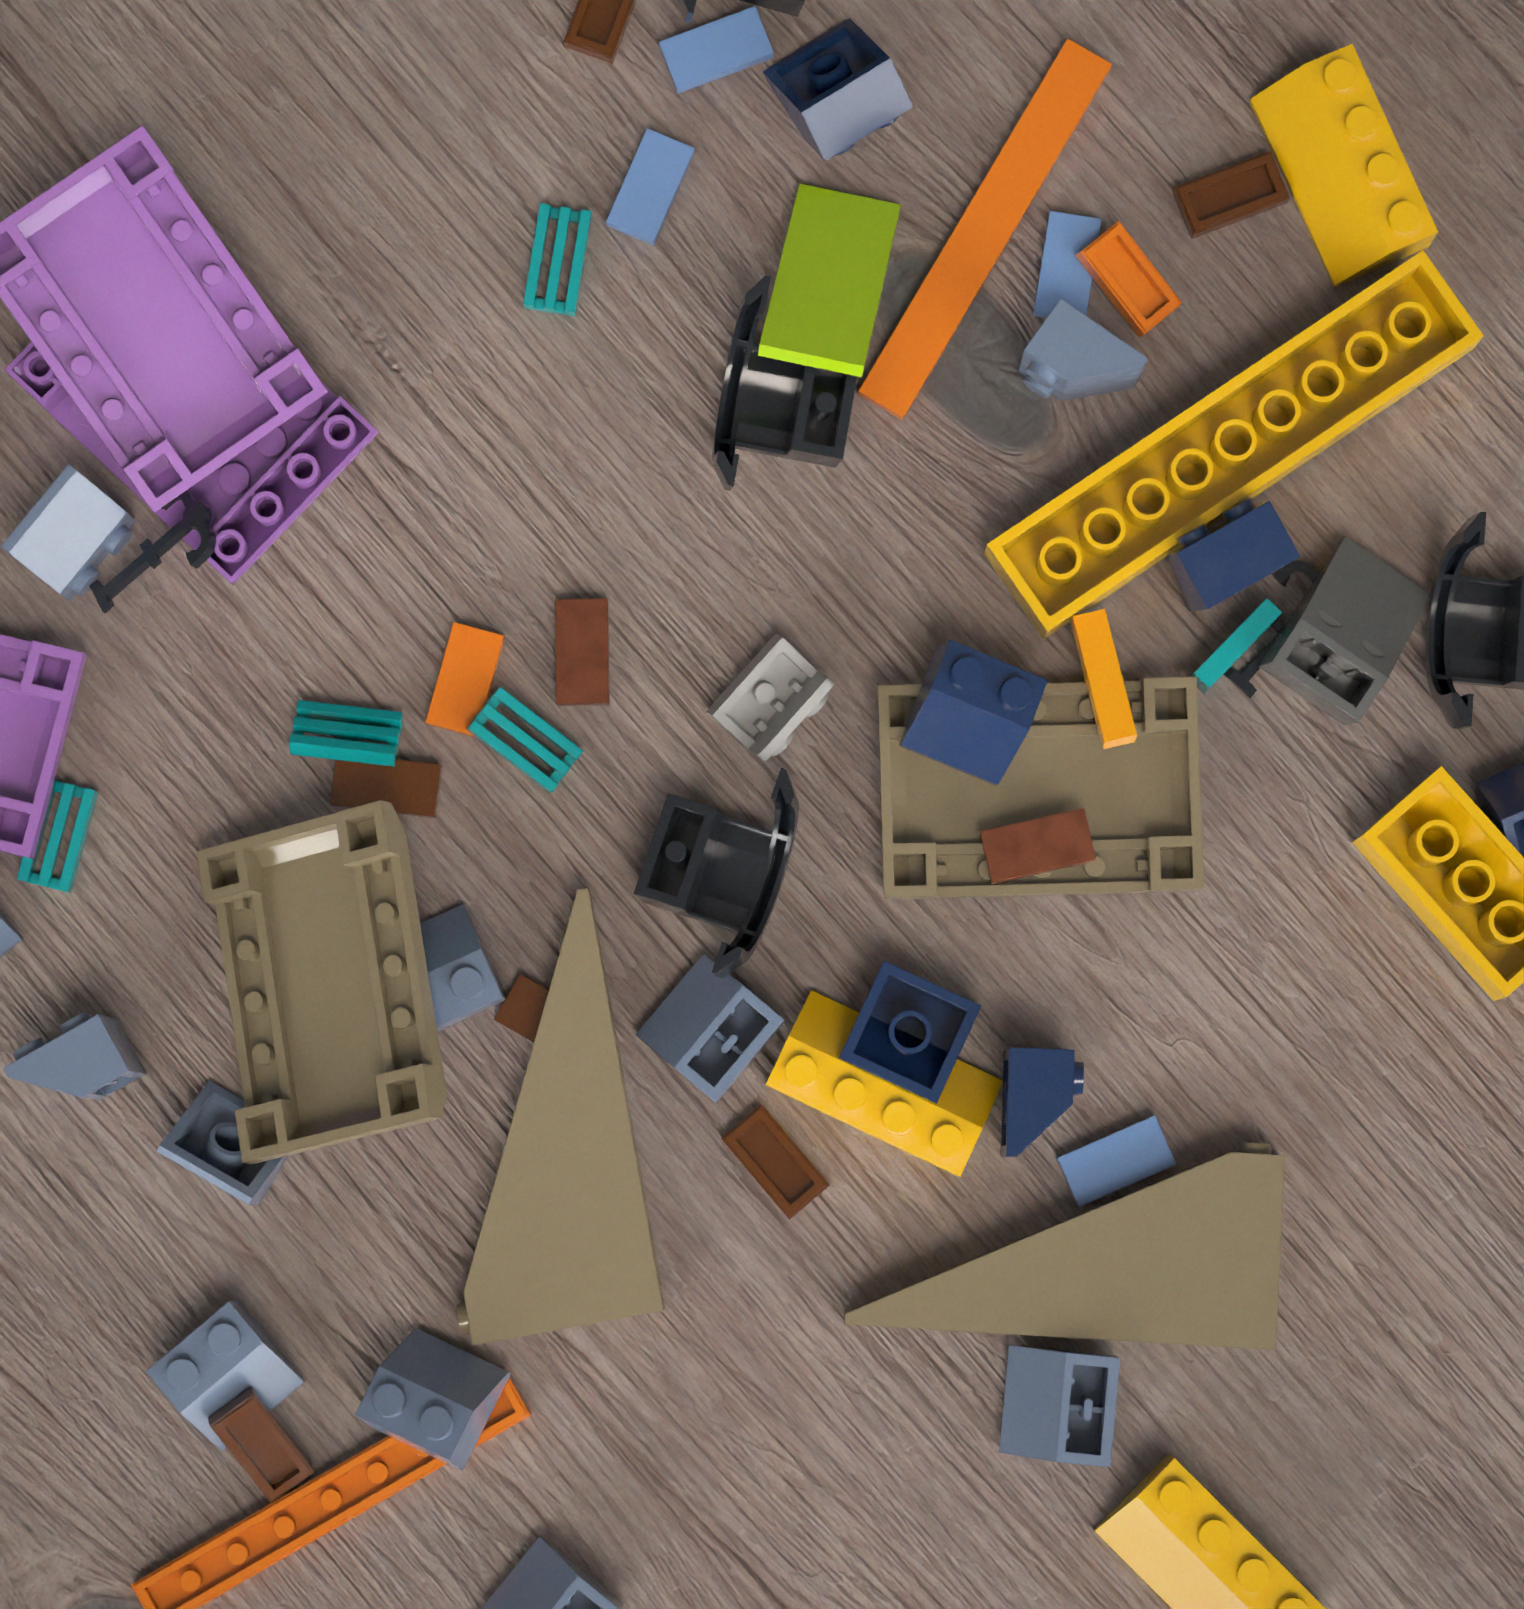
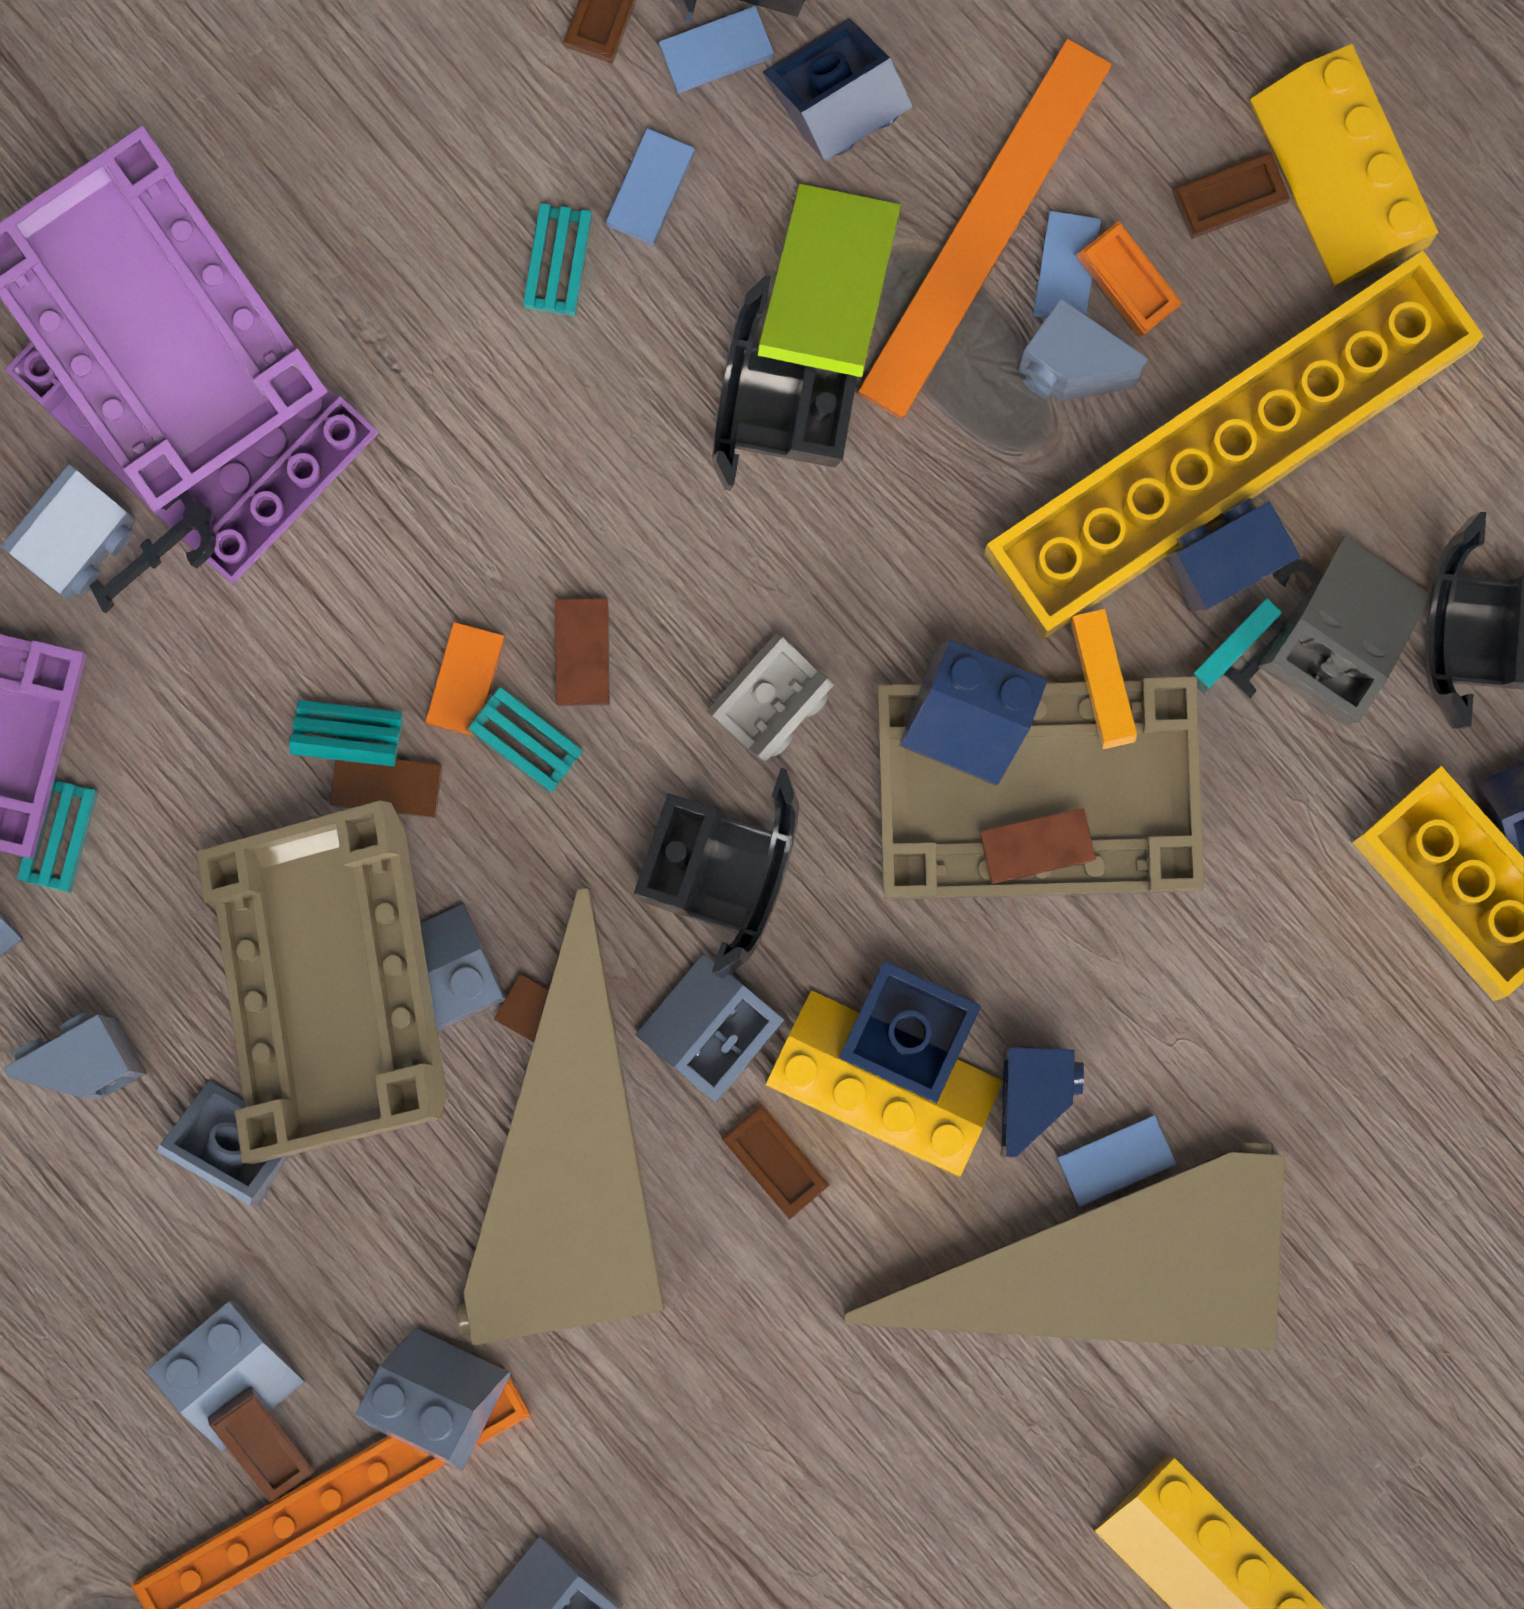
(1059, 1405): sand blue slope -> none

